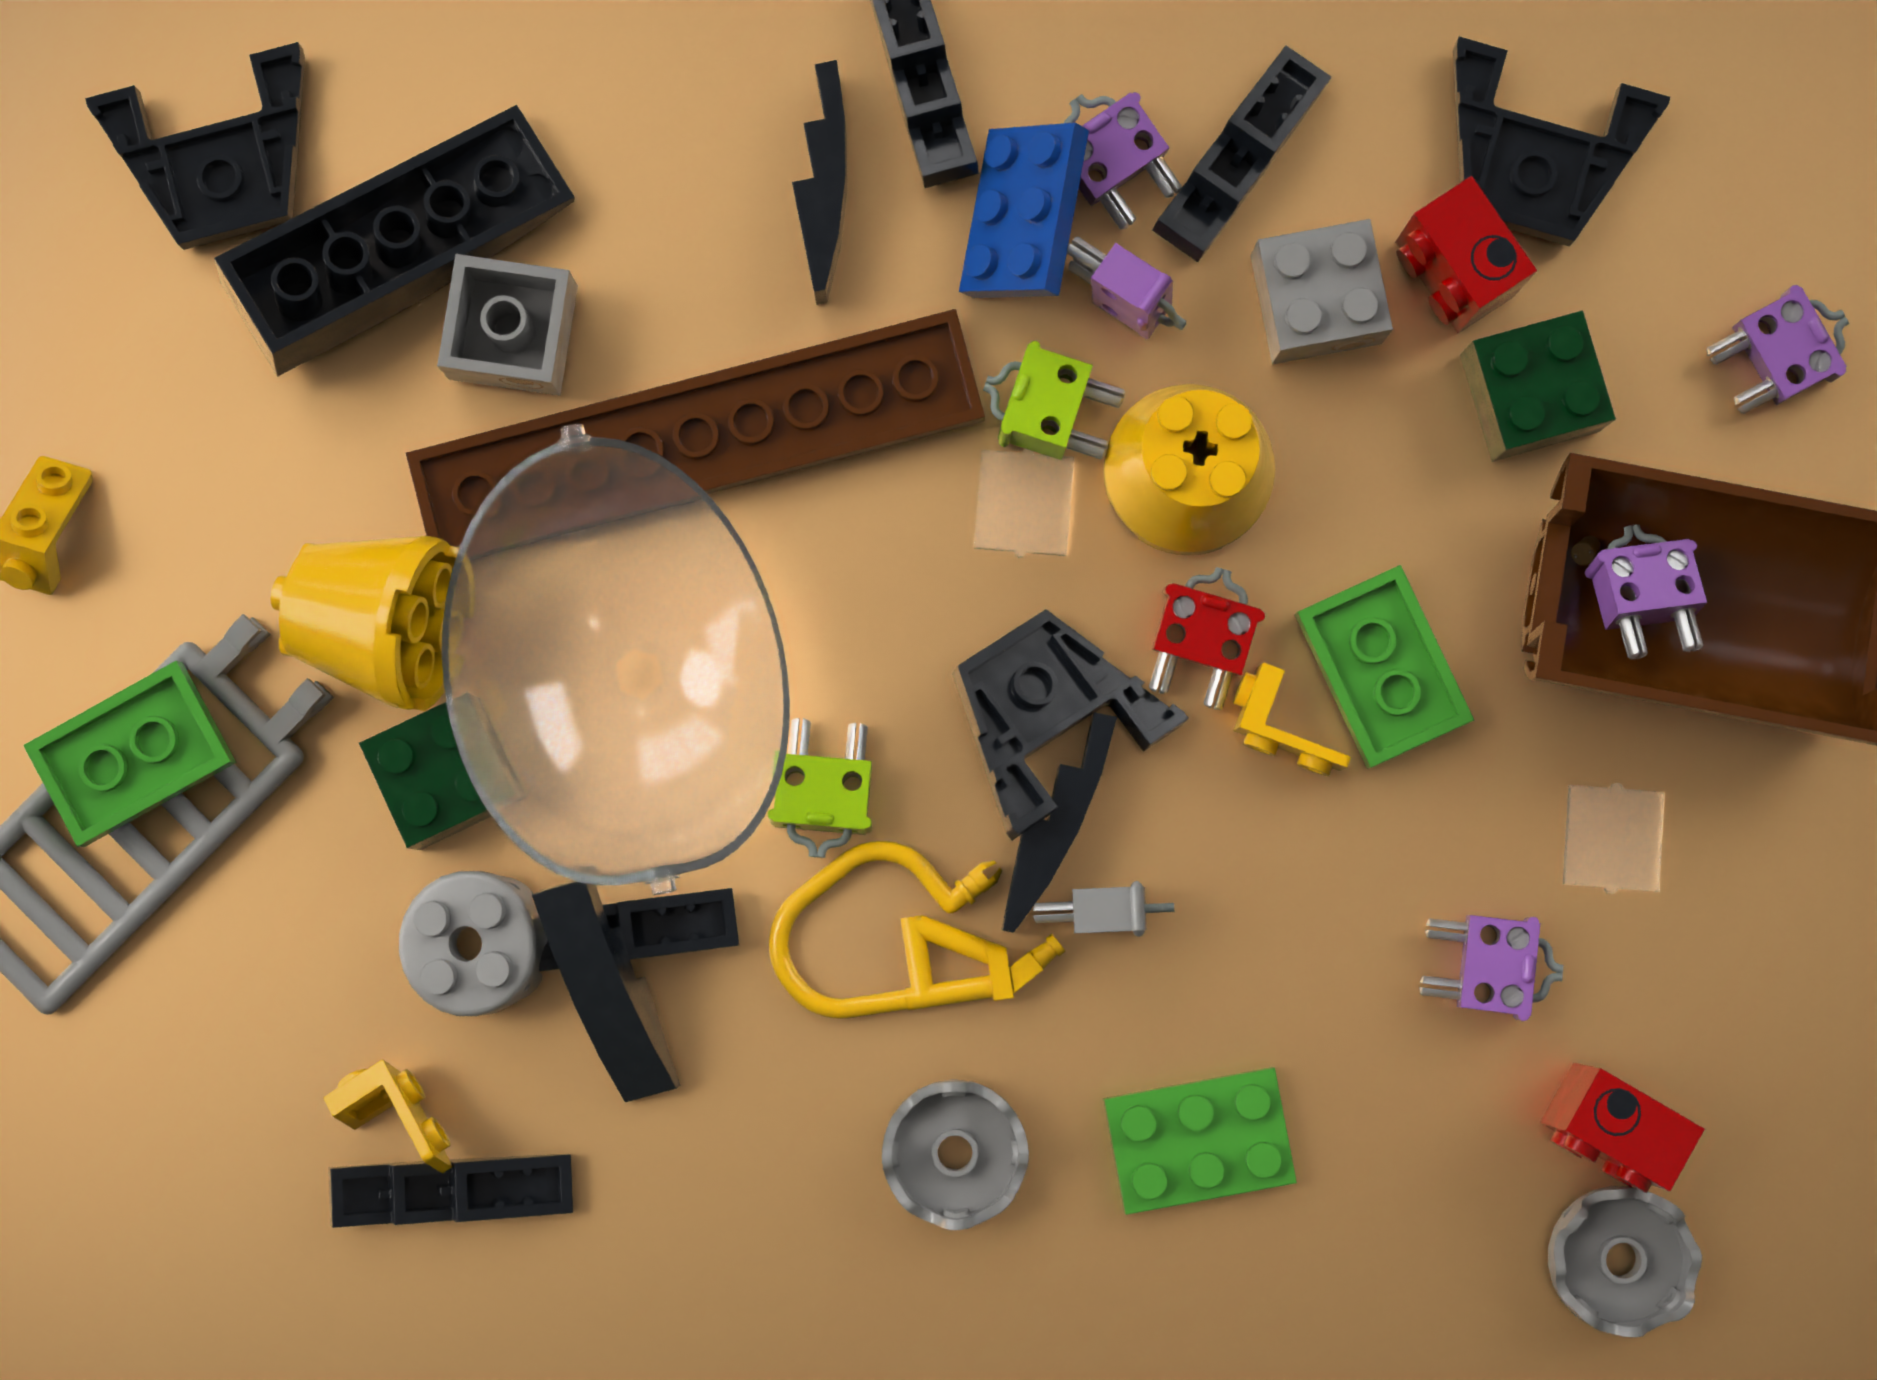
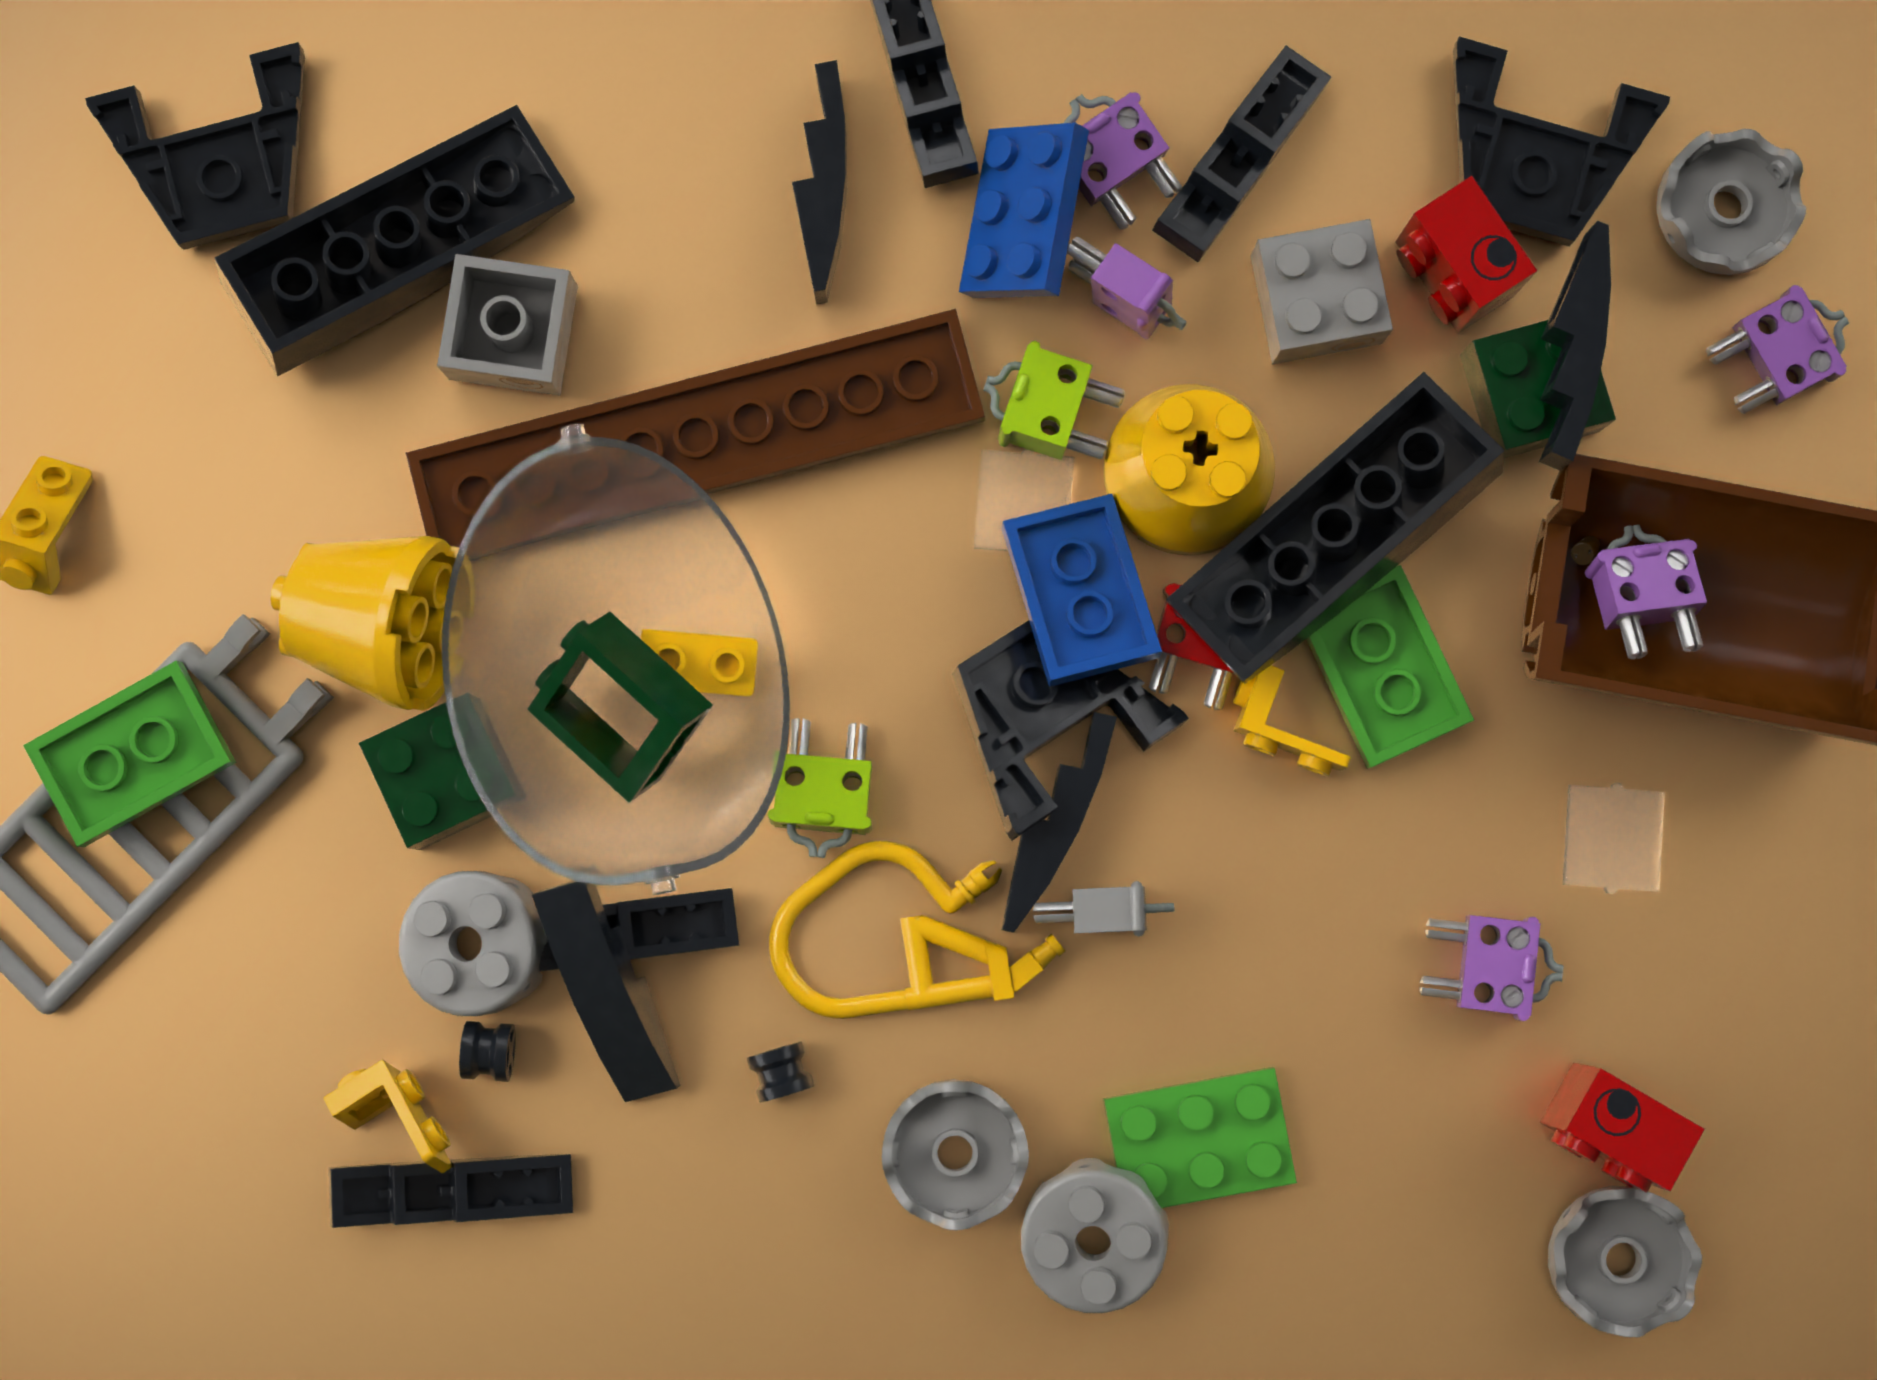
(487, 1051): none -> black wheel
(645, 678): none -> dark green window
(708, 661): none -> yellow bracket
(780, 1072): none -> black wheel
(1081, 590): none -> blue plate
(1100, 1197): none -> light grey plate
(1340, 529): none -> black slope
(1580, 330): none -> black slope
(1752, 170): none -> light grey plate

